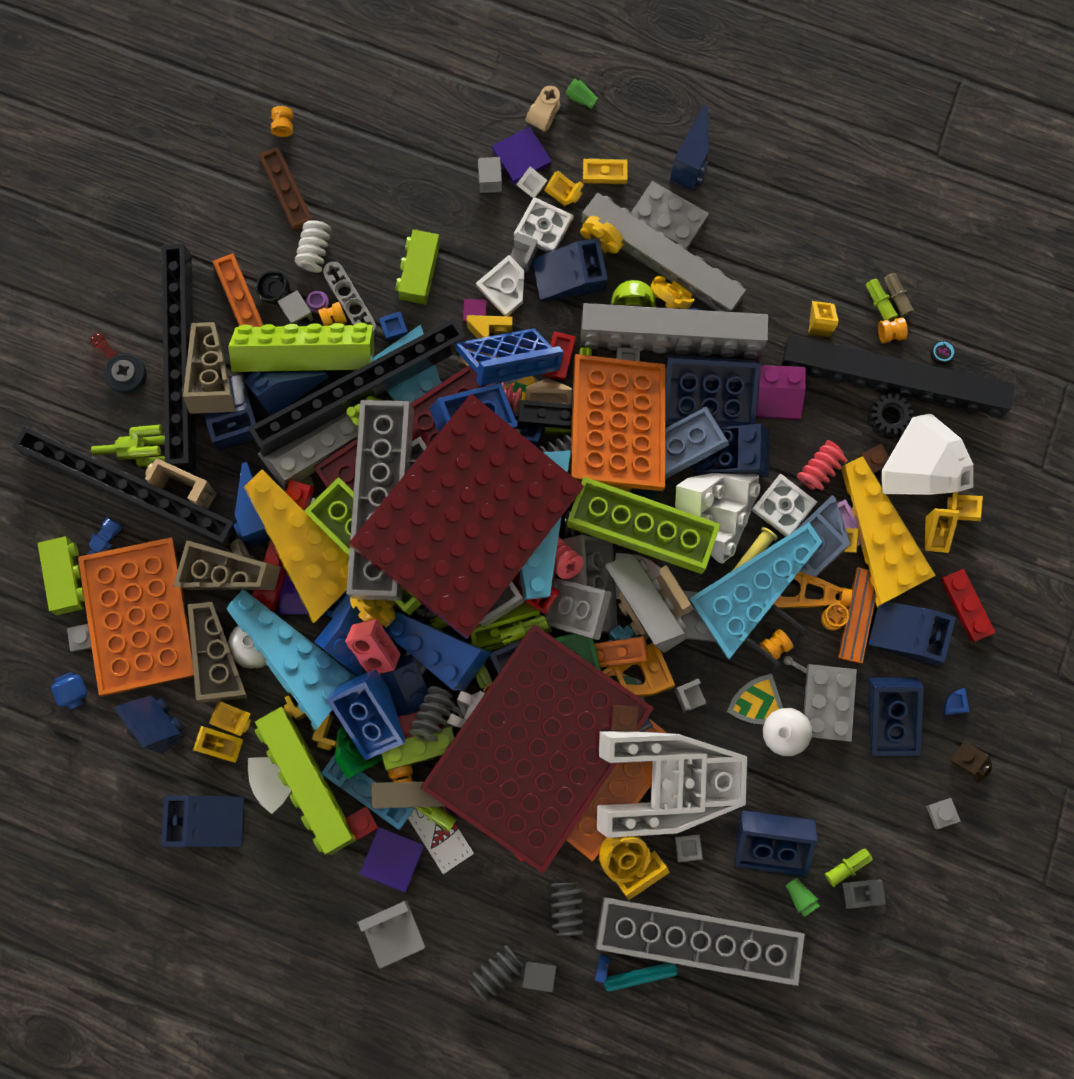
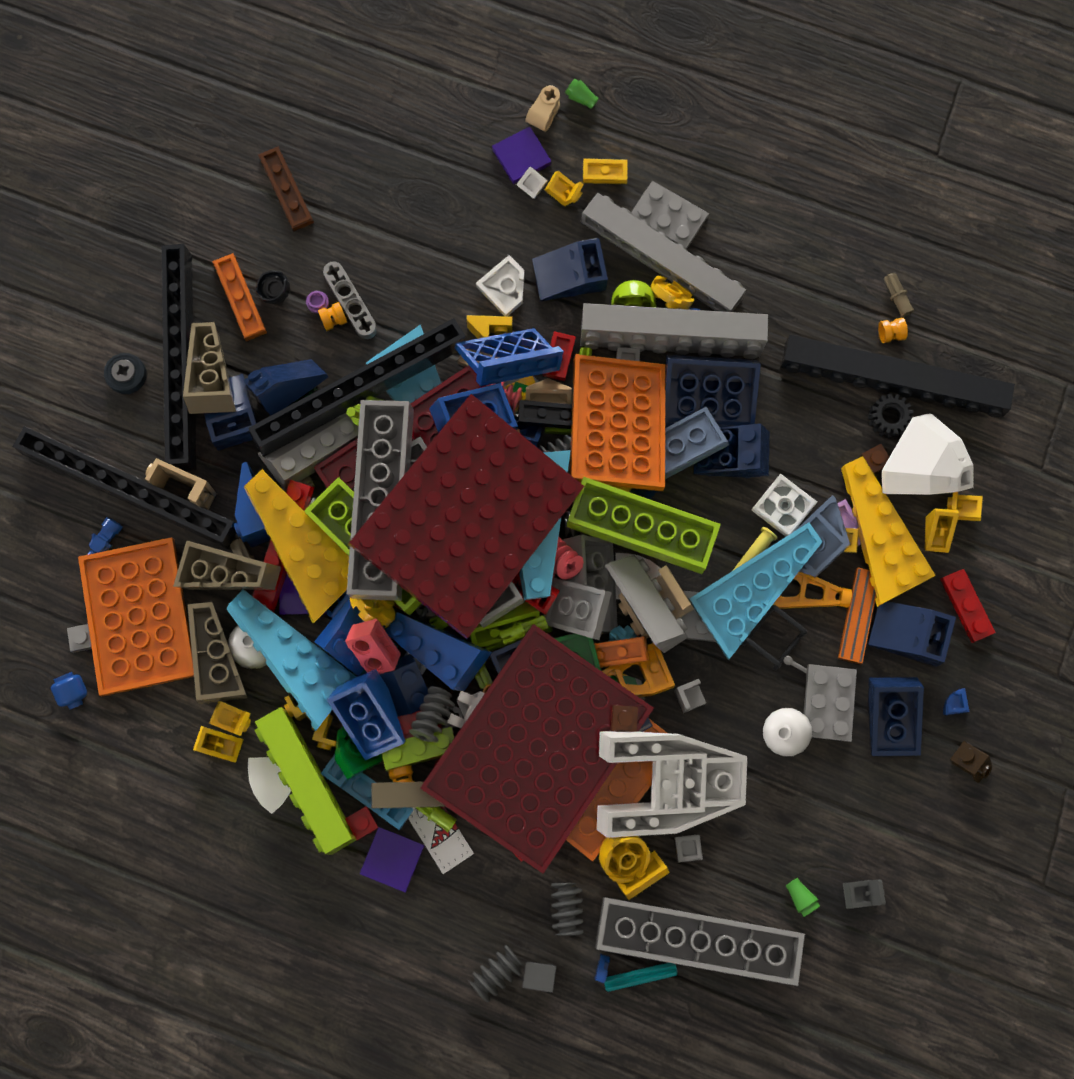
(61, 575): lime brick -> none
(99, 341): clear red piece -> none
(136, 445): lime plant -> none
(151, 723): dark blue slope -> none
(202, 821): dark blue slope -> none
(282, 120): light orange wheel -> none
(295, 308): light grey panel -> none
(301, 347): lime brick -> none
(311, 245): white piece -> none
(392, 934): light grey bracket -> none
(393, 326): blue plate -> none
(418, 266): lime brick -> none
(474, 307): magenta tile -> none
(490, 175): light grey panel -> none
(524, 250): light grey panel -> none
(544, 224): white piece -> none
(609, 236): yellow plate -> none
(691, 158): dark blue slope -> none
(721, 499): white brick -> none
(756, 700): sticker -> none
(775, 843): dark blue slope -> none
(777, 644): light orange wheel -> none
(781, 392): magenta slope -> none
(821, 466): coral piece -> none
(822, 319): yellow slope -> none
(837, 613): light orange wheel -> none
(848, 867): lime axle -> none
(881, 300): lime axle -> none
(942, 352): black tile -> none
(943, 813): light grey plate -> none

